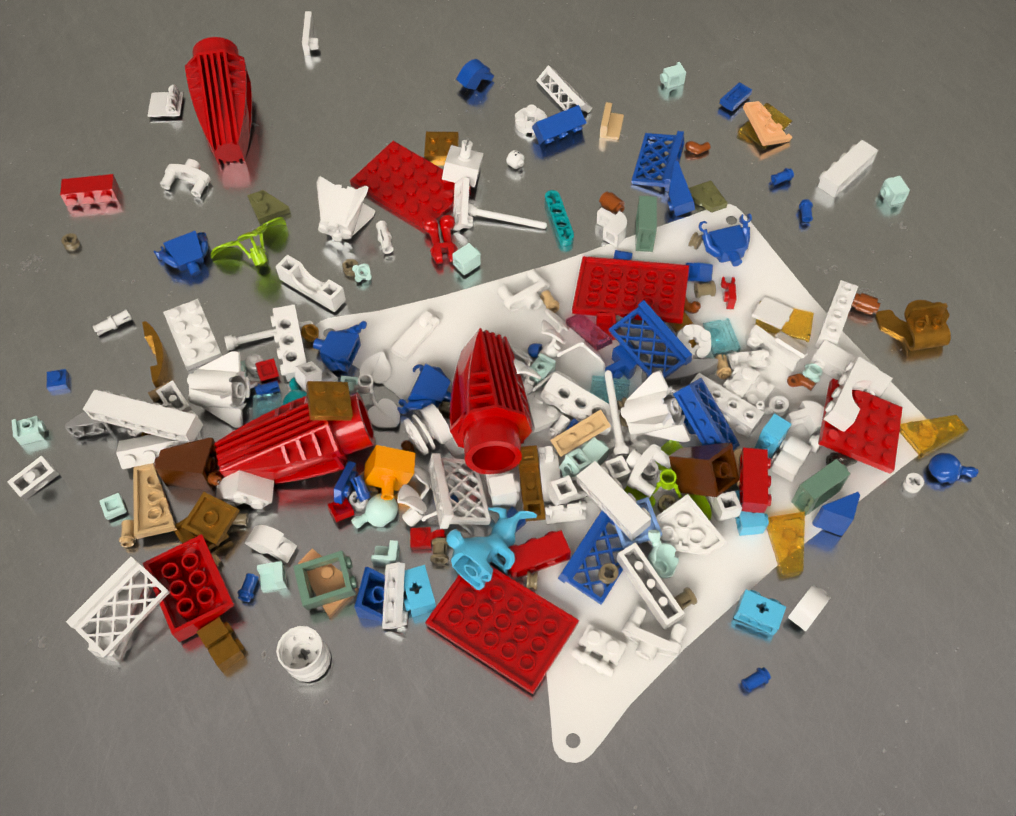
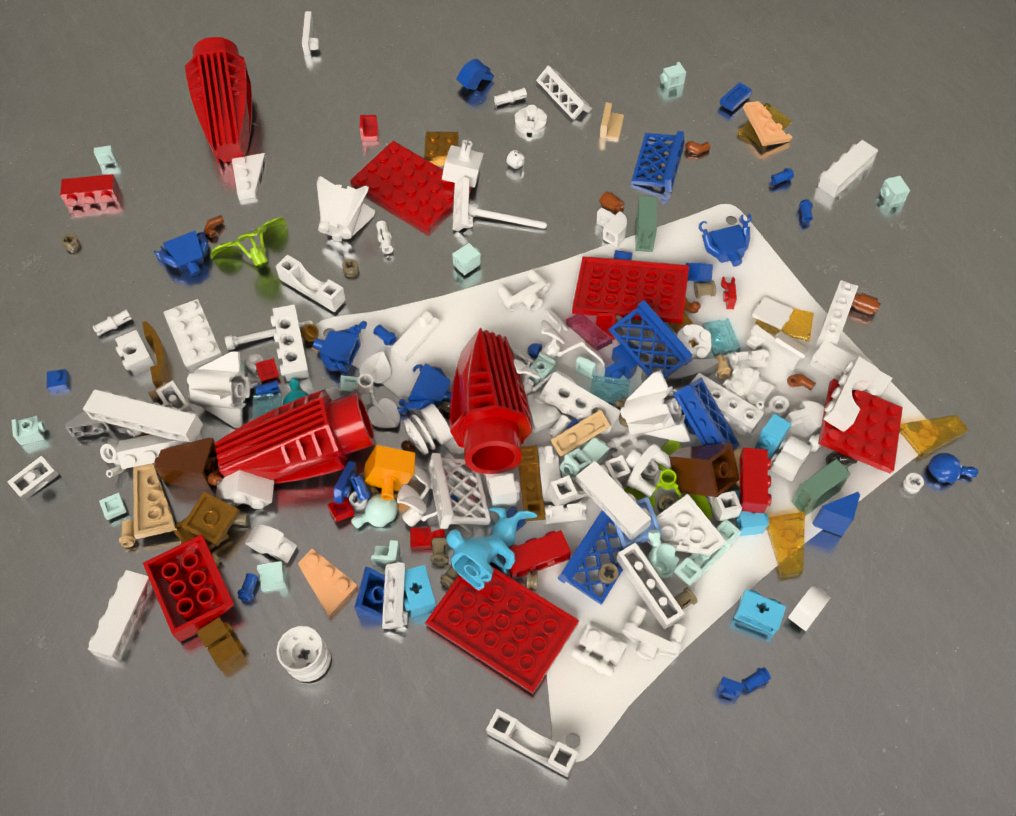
(103, 597): white fence -> none
(104, 155): none -> light aqua plate
(108, 453): none -> white plate
(135, 353): none -> white brick
(166, 103): white hinge -> none
(188, 172): white connector -> none
(211, 224): none -> dark orange arm
(247, 174): none -> white wing
(267, 206): olive wing -> none
(307, 599): sand green window -> none
(311, 372): white brick -> none
(329, 400): pearl gold plate -> none
(366, 272): light aqua plate -> none
(368, 127): none -> red panel
(388, 337): none -> blue pin
(446, 225): red piece -> none
(449, 577): none -> dark tan pin
(510, 96): none -> white pin
(544, 750): none -> white arch
(549, 301): tan pin -> none
(559, 125): blue brick -> none
(561, 217): teal beam -> none
(585, 367): none -> light aqua plate
(620, 446): white piece -> none
(679, 193): blue slope -> none
(695, 241): dark tan bush -> none
(696, 565): none -> light aqua slope
(708, 196): olive wing -> none
(730, 688): none -> blue plate
(813, 372): light aqua plate -> none
(923, 327): pearl gold piece -> none

